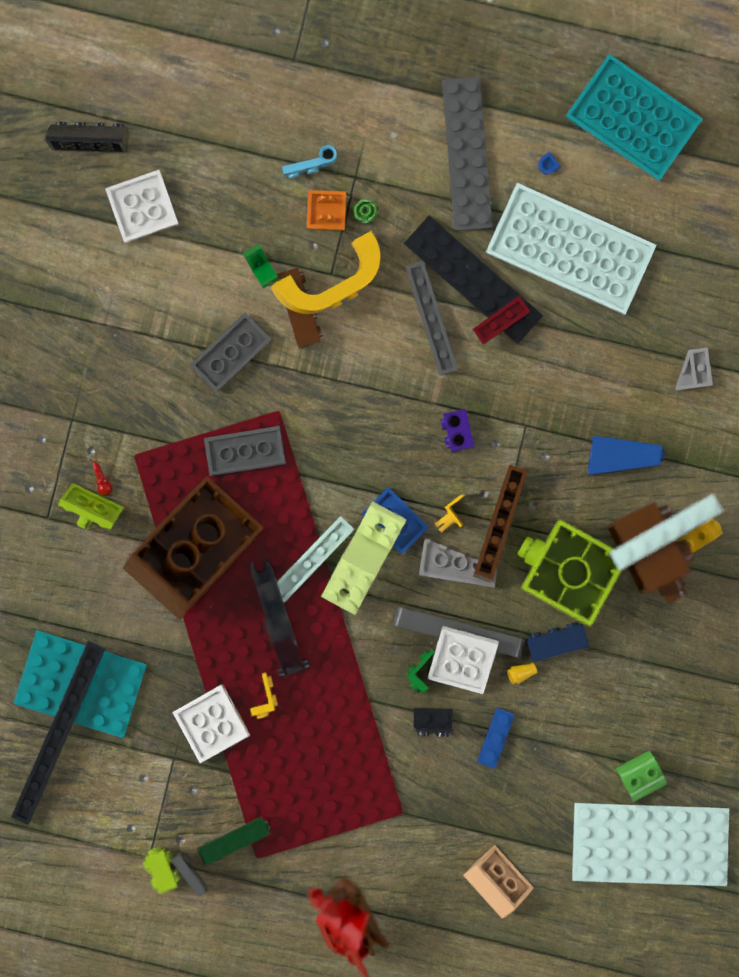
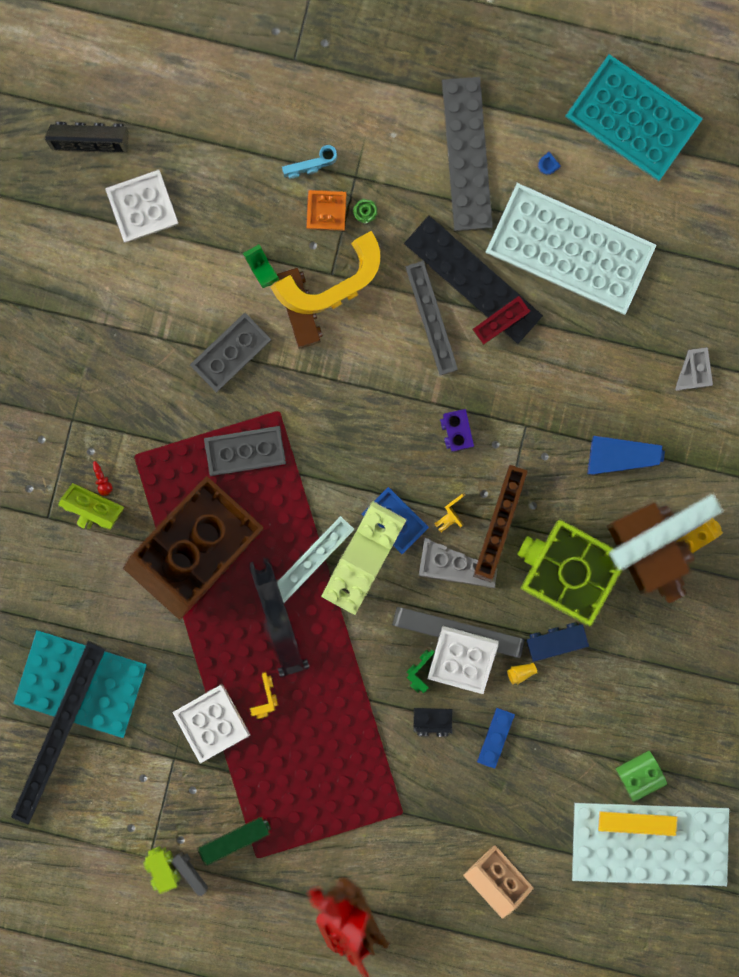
(637, 823): none -> yellow tile

